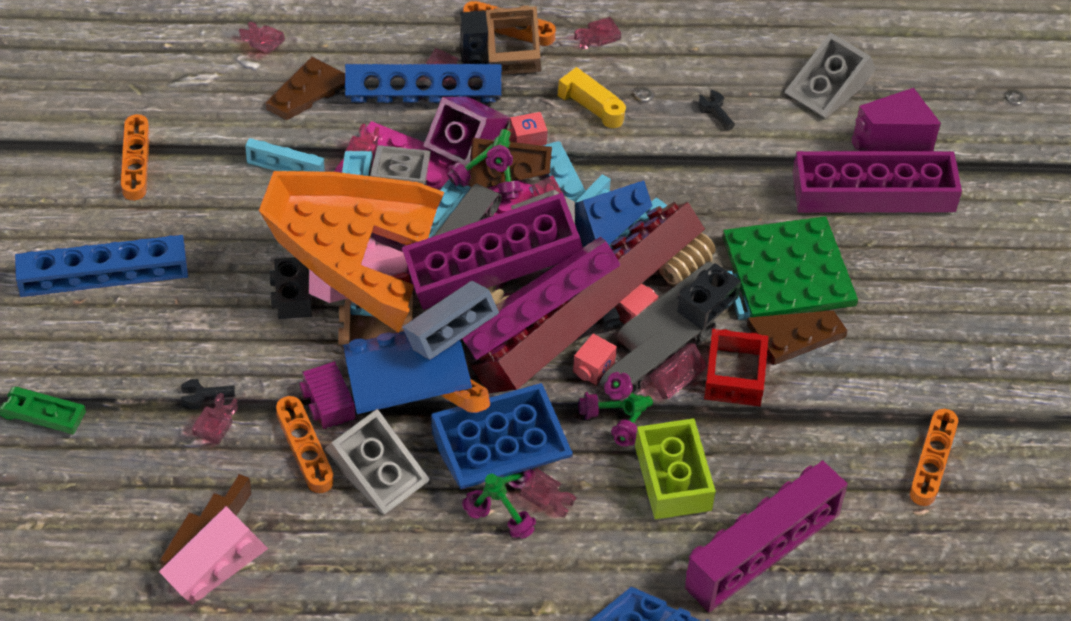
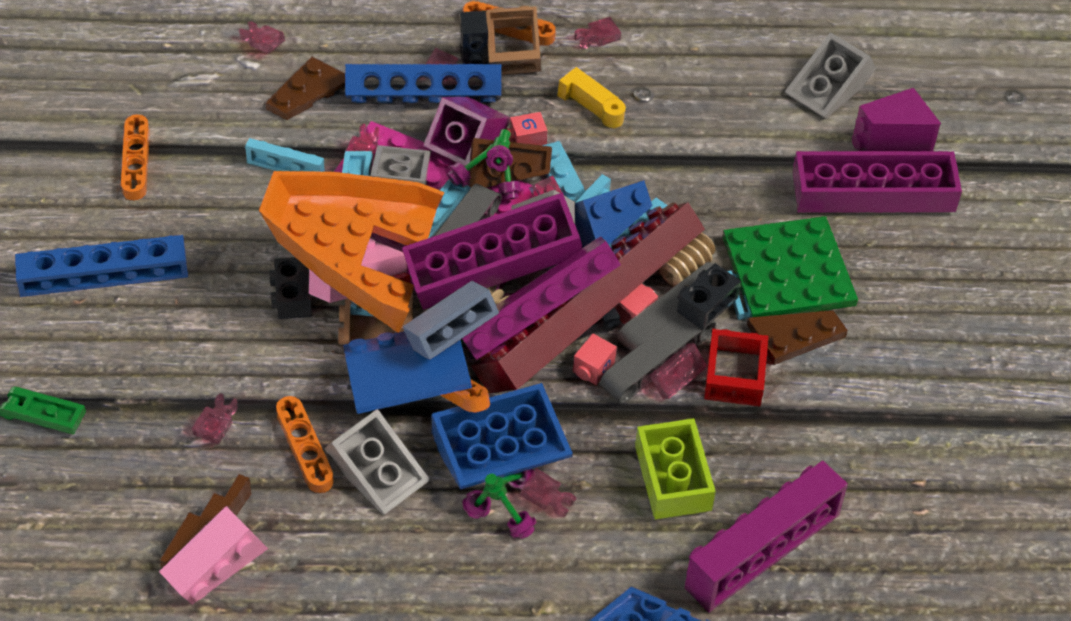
(202, 393): black bar -> none
(328, 395): magenta brick -> none
(618, 387): magenta plant -> none
(715, 107): black bar -> none
(934, 456): orange beam -> none

